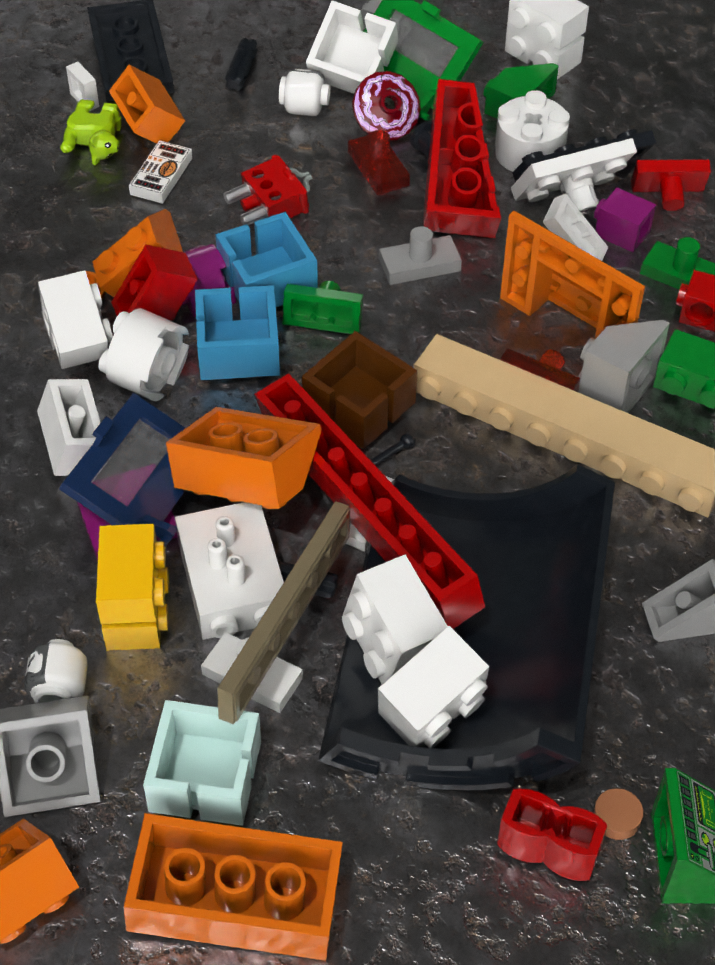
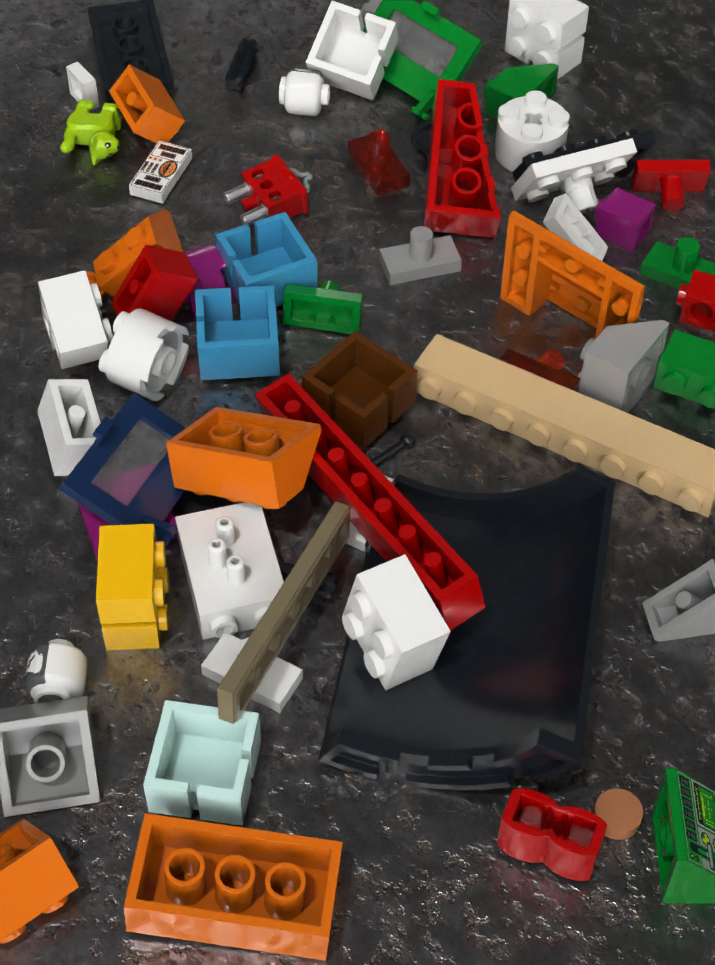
(370, 108): dish -> none
(433, 690): white piece -> none

